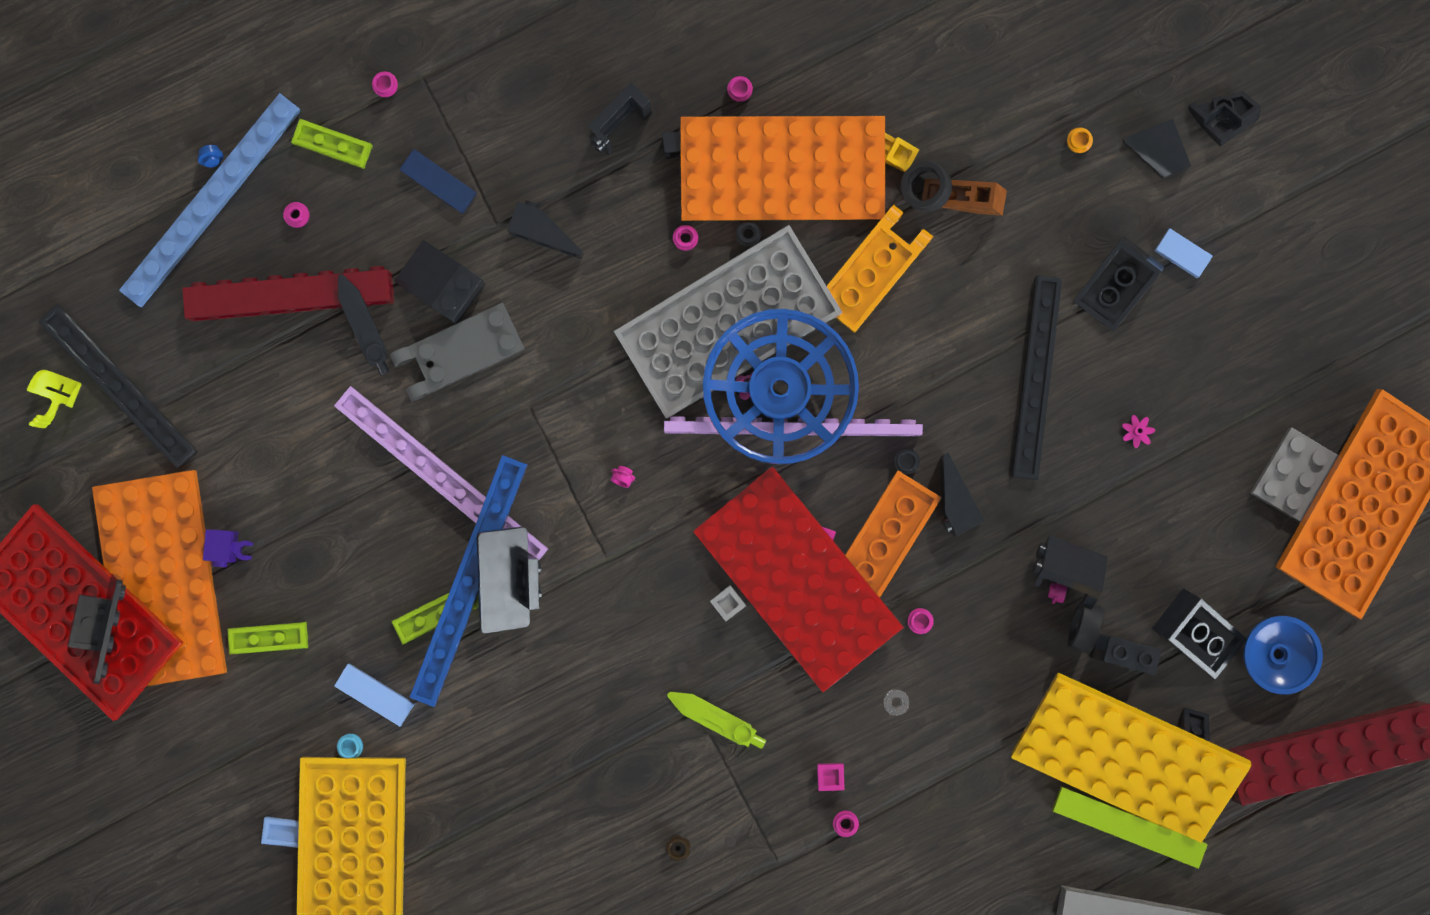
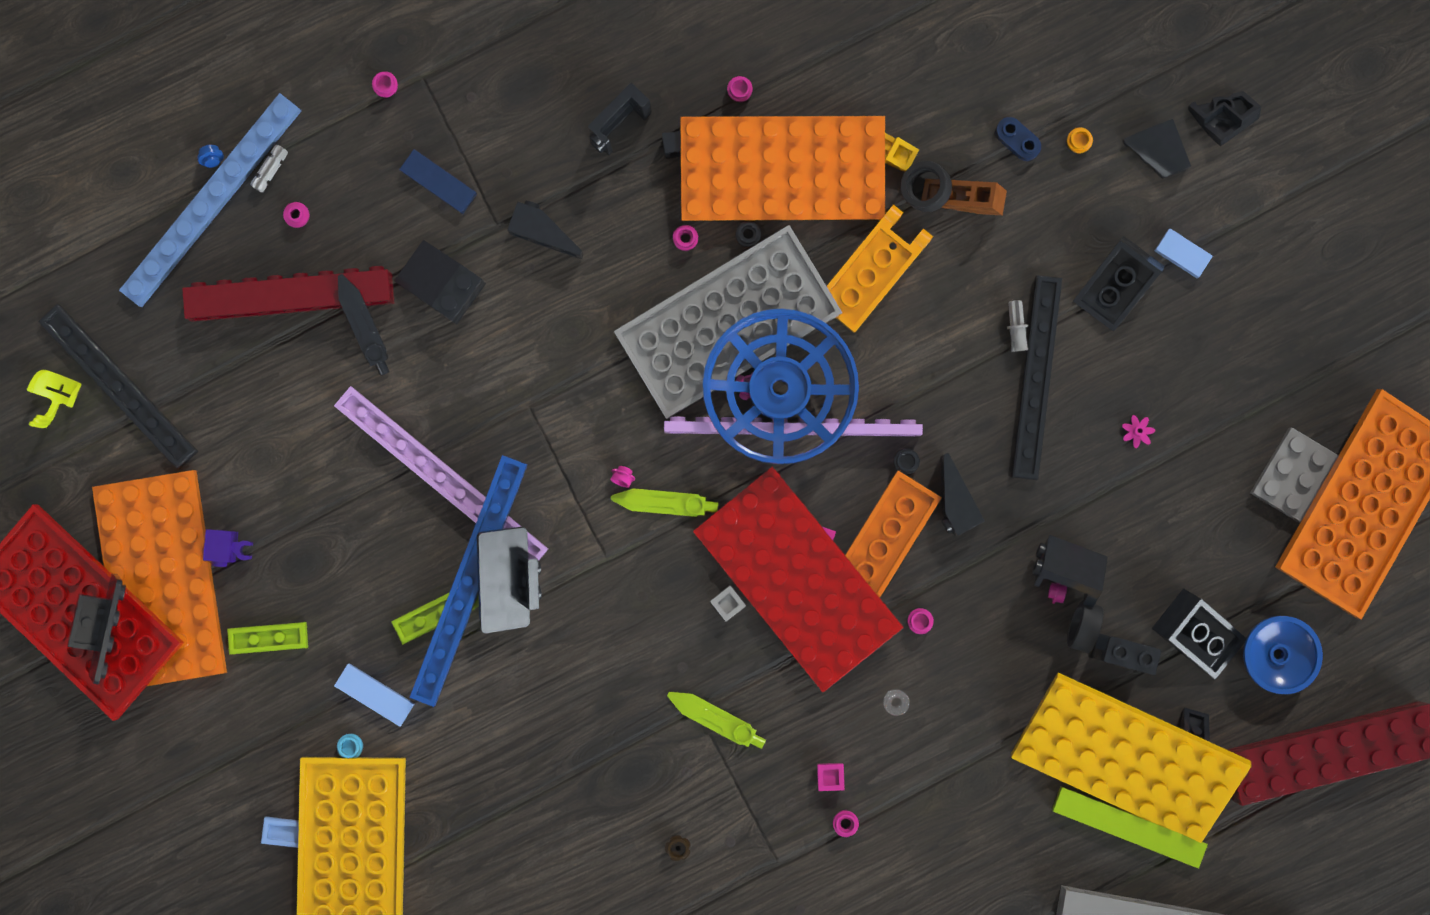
(269, 168): none -> light grey axle
(331, 143): lime tile -> none
(461, 350): dark grey hinge -> none
(664, 502): none -> lime piece
(1016, 140): none -> dark blue plate
(1017, 326): none -> light grey axle

